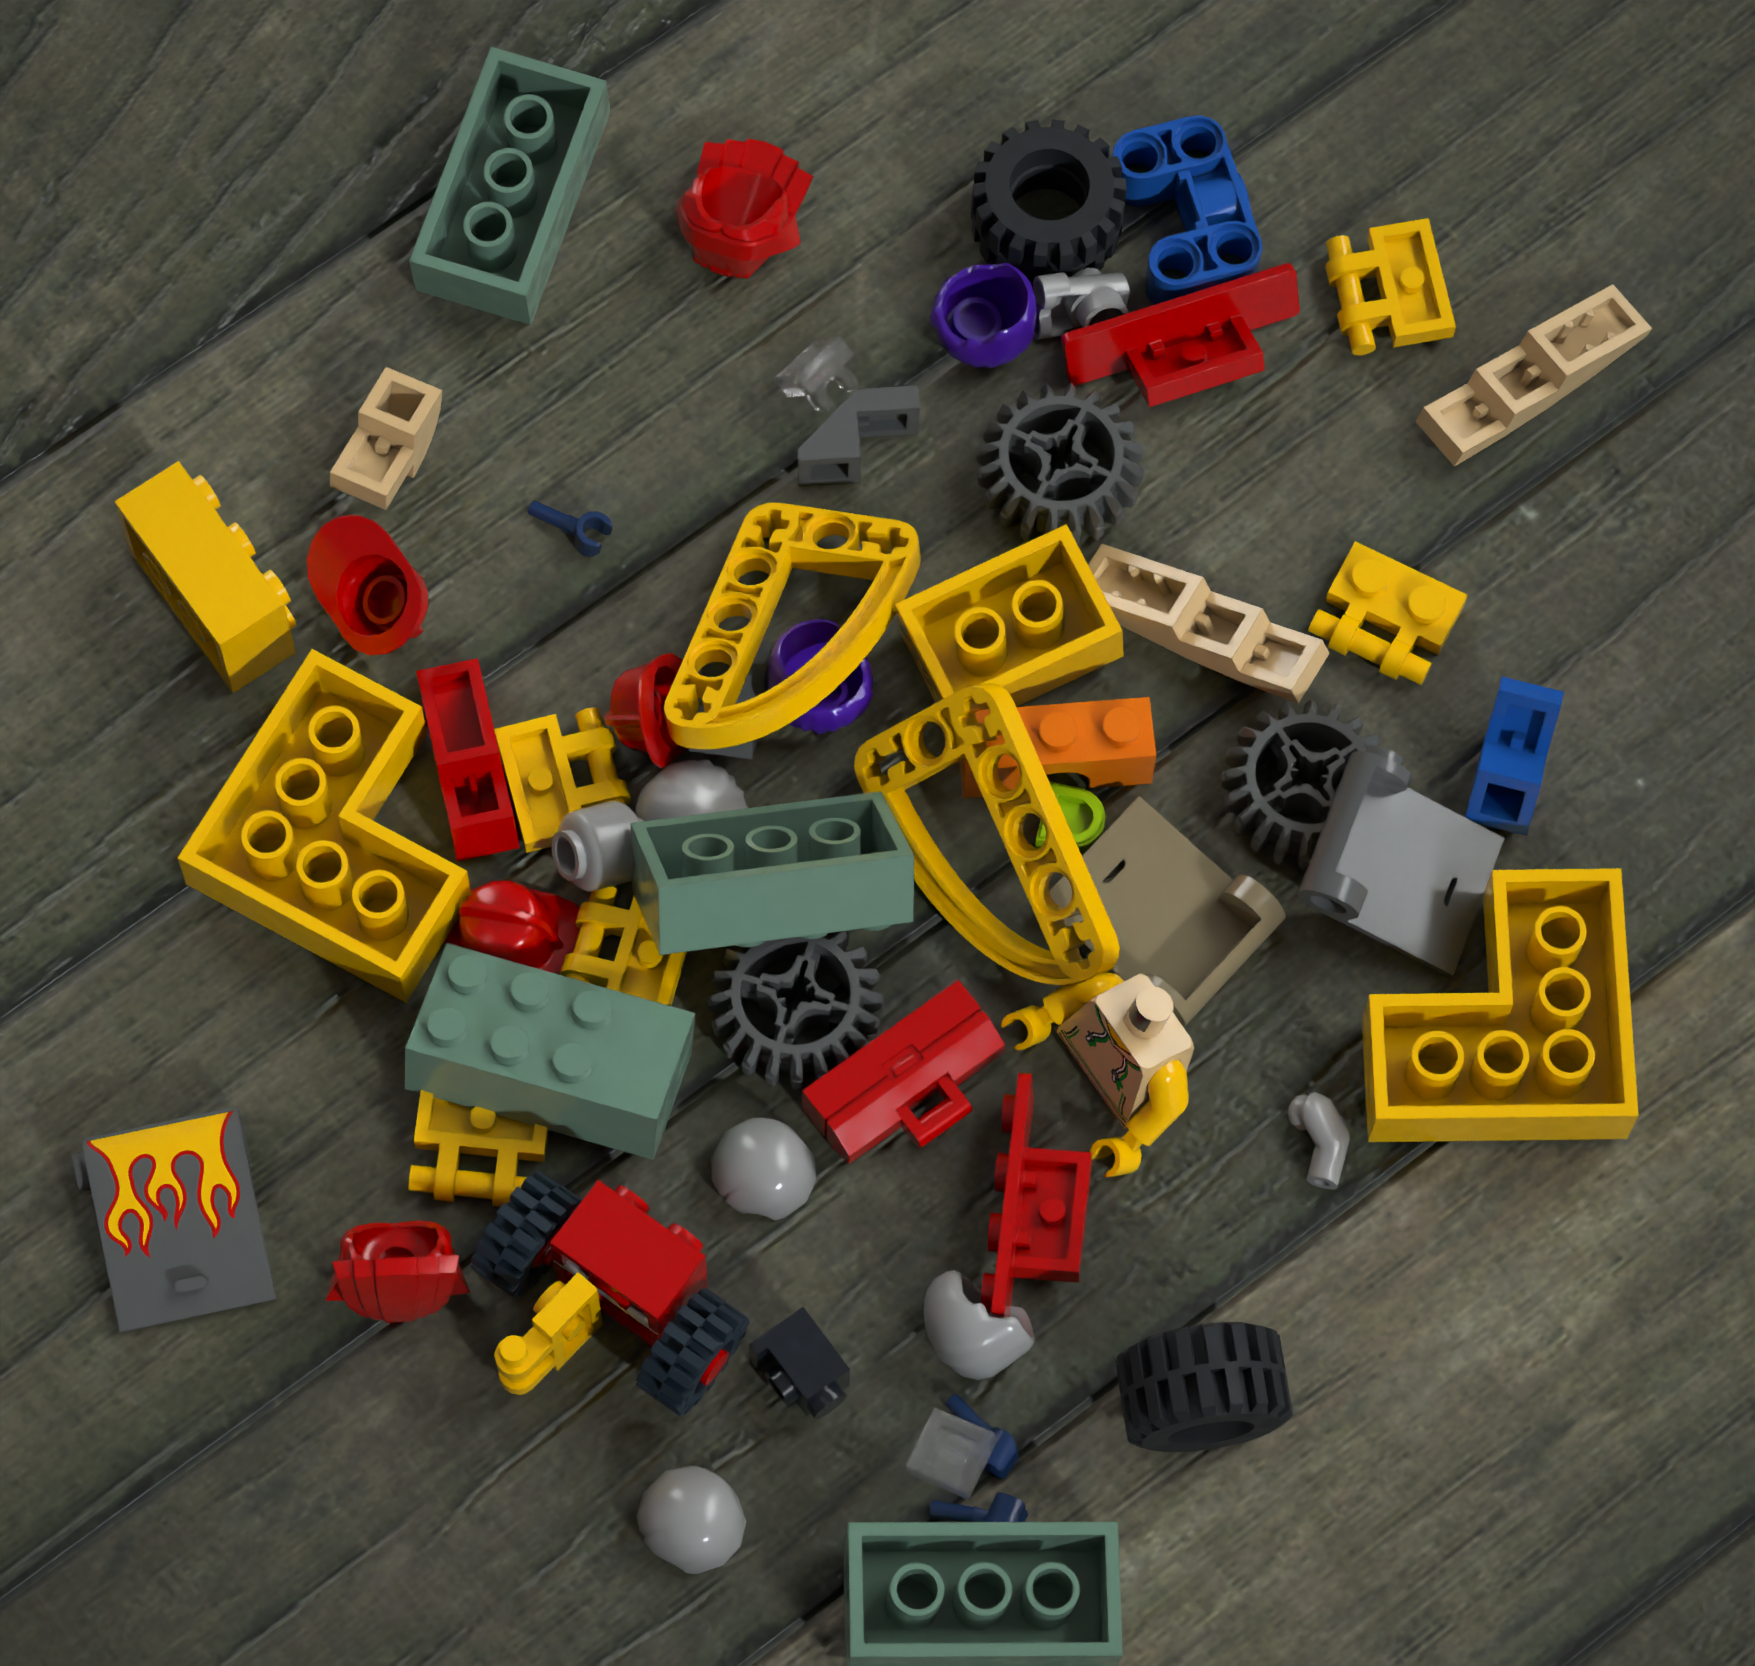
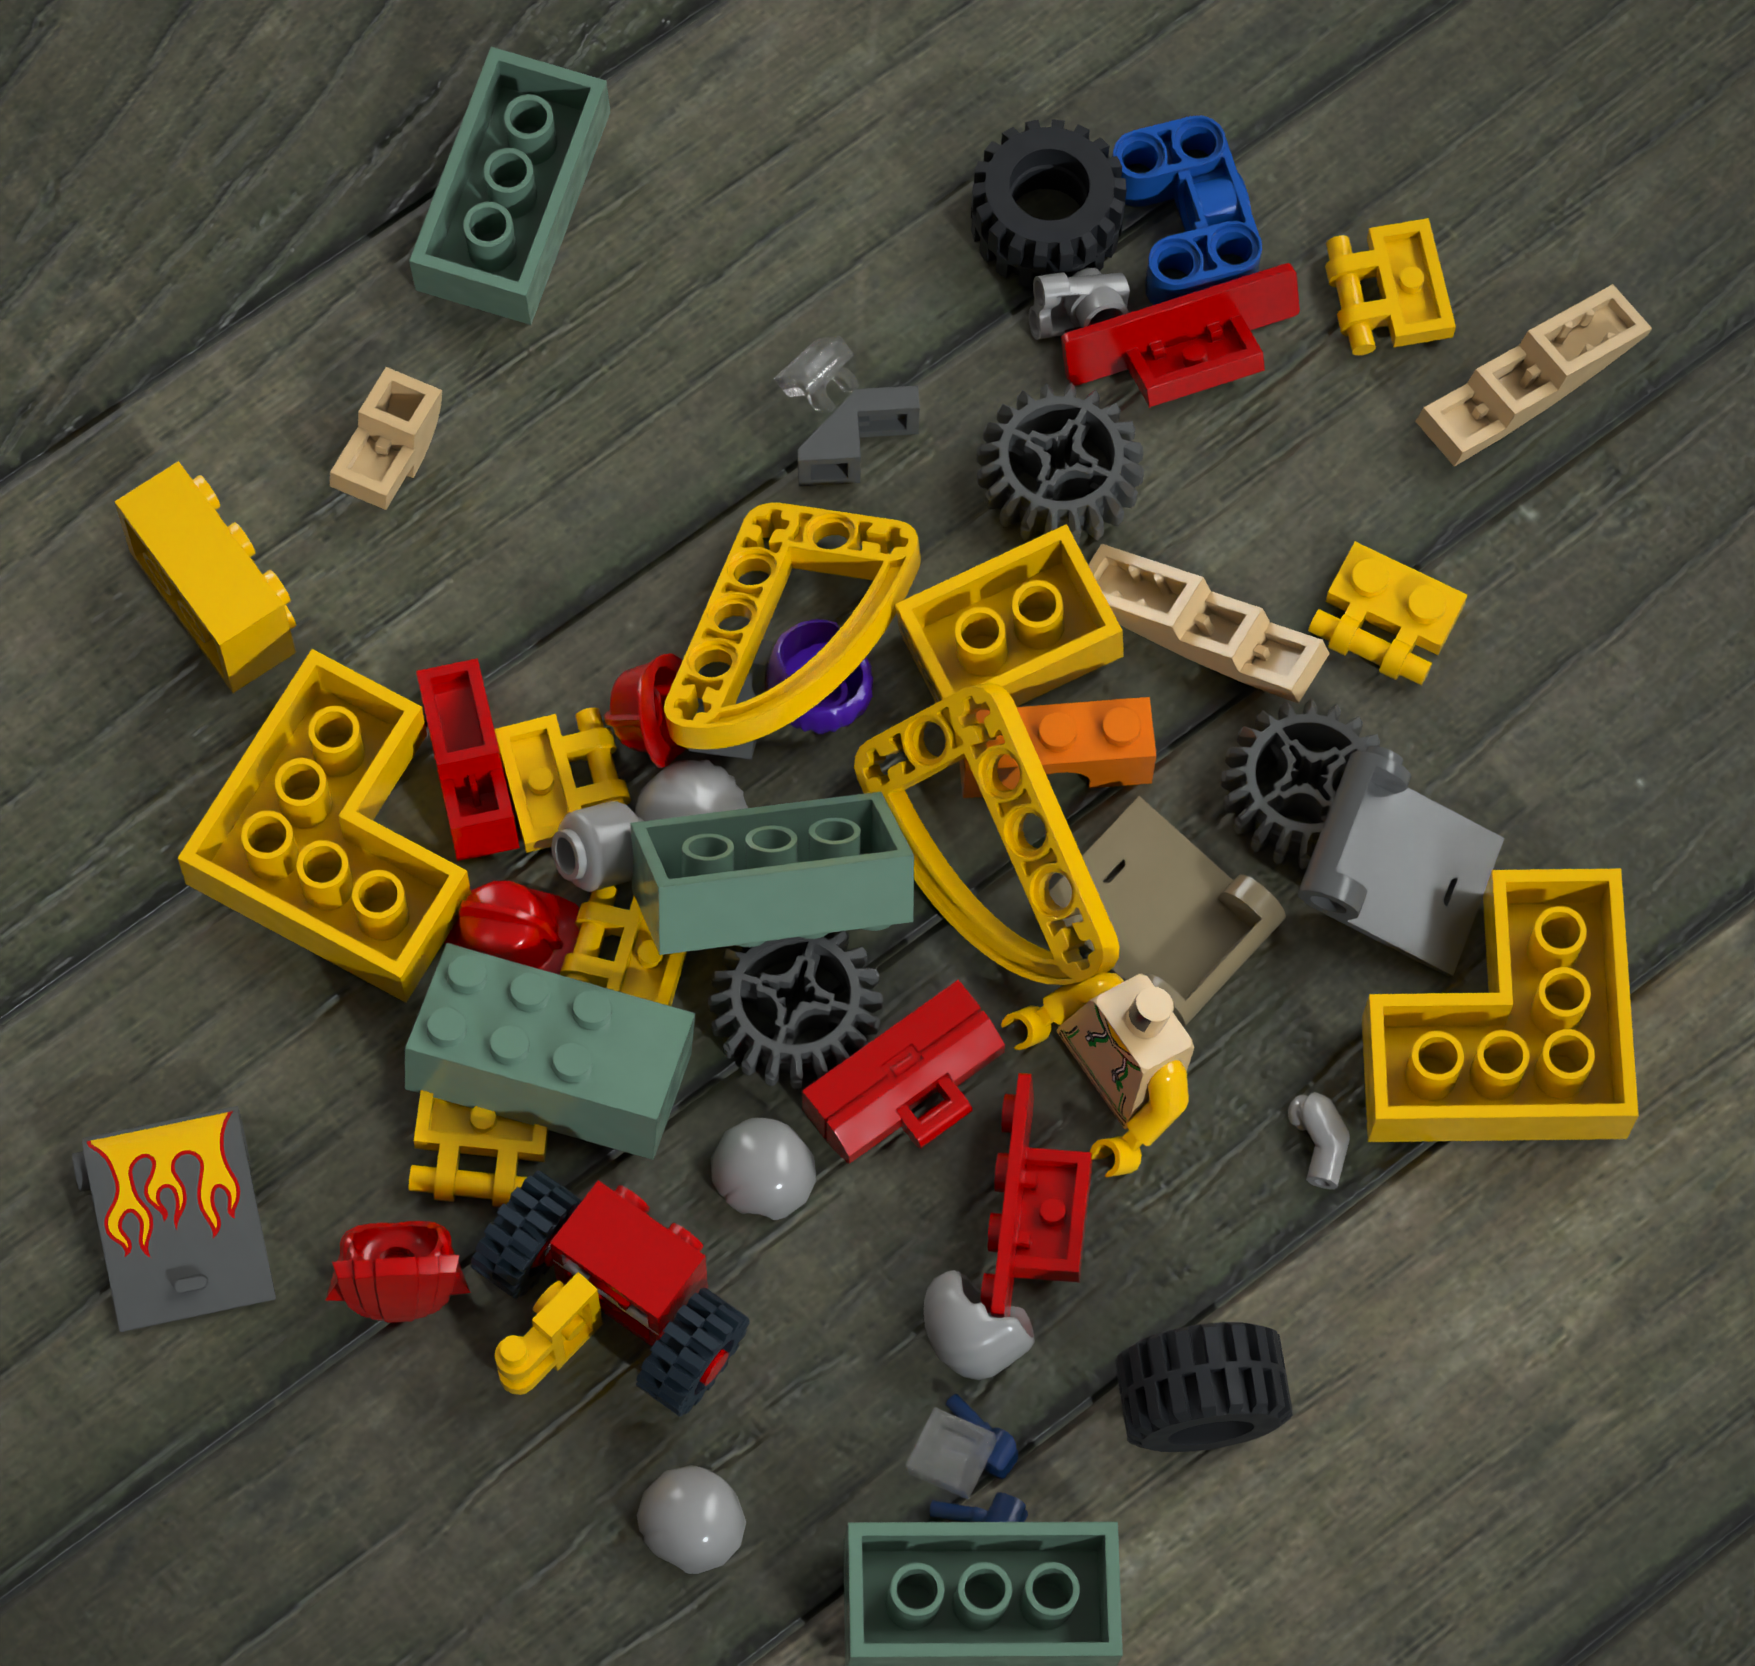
(366, 585): red piece -> none
(574, 526): dark blue hand -> none
(742, 206): red hair -> none
(802, 1364): black brick -> none
(985, 314): dark purple hair -> none
(1082, 812): lime tile -> none
(1513, 755): blue brick -> none

